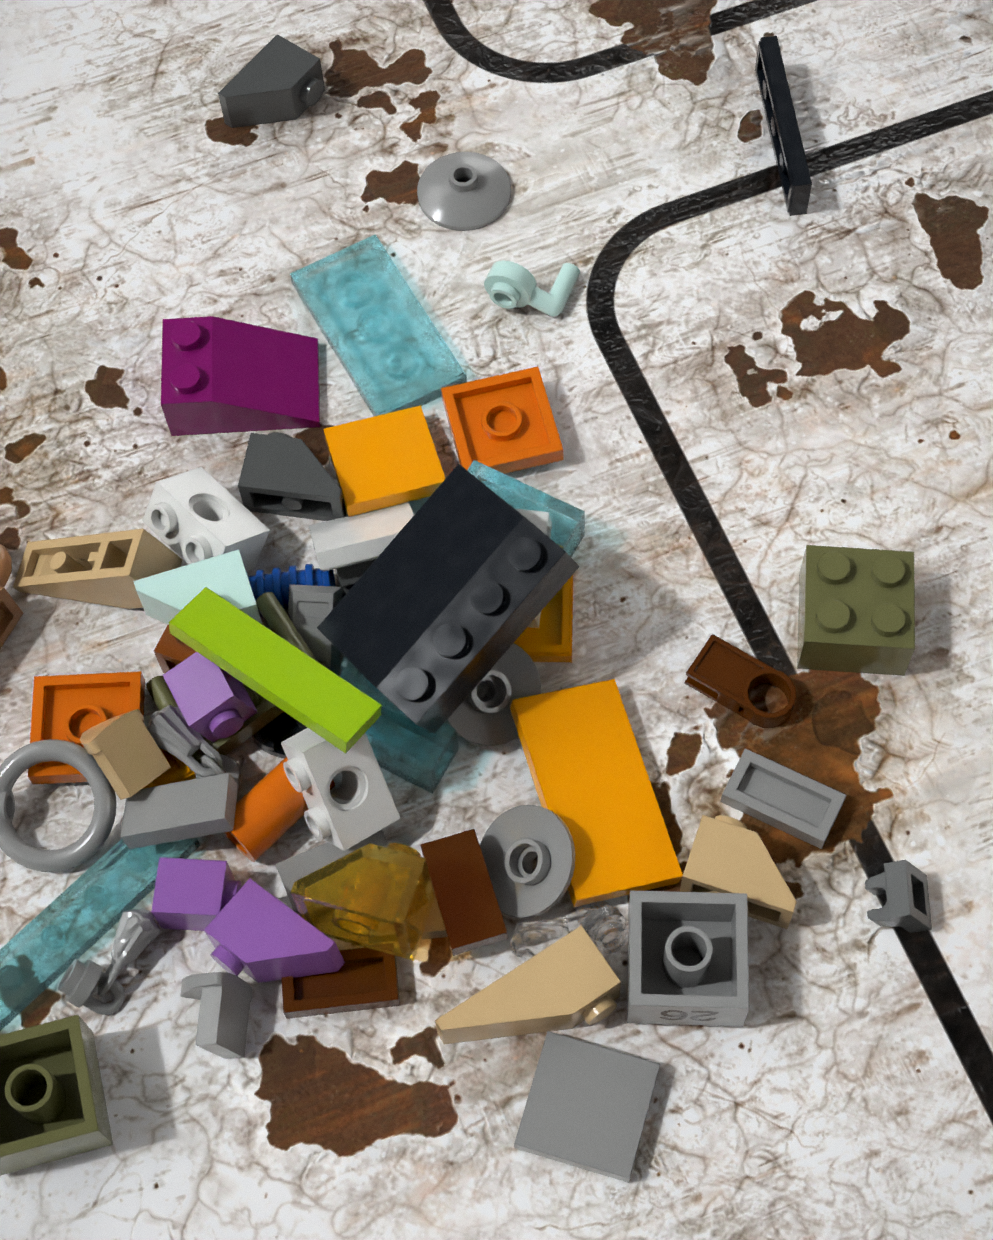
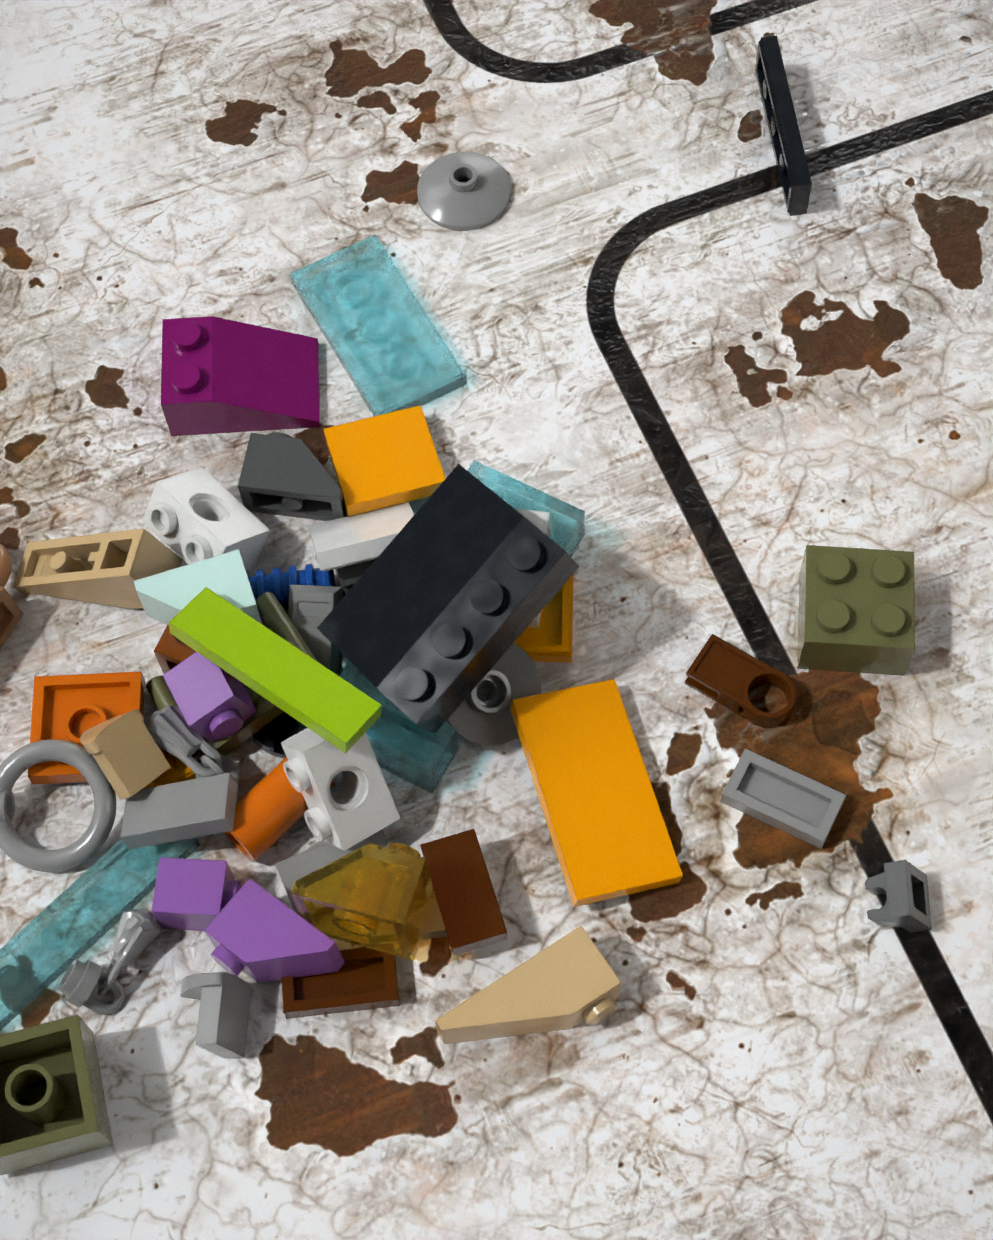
(273, 86): dark grey slope -> none
(503, 421): orange plate -> none
(509, 853): light grey dish -> none
(515, 287): light aqua plate -> none
(587, 1106): light grey tile -> none
(604, 926): clear piece -> none
(687, 958): light grey brick -> none
(735, 860): tan slope -> none

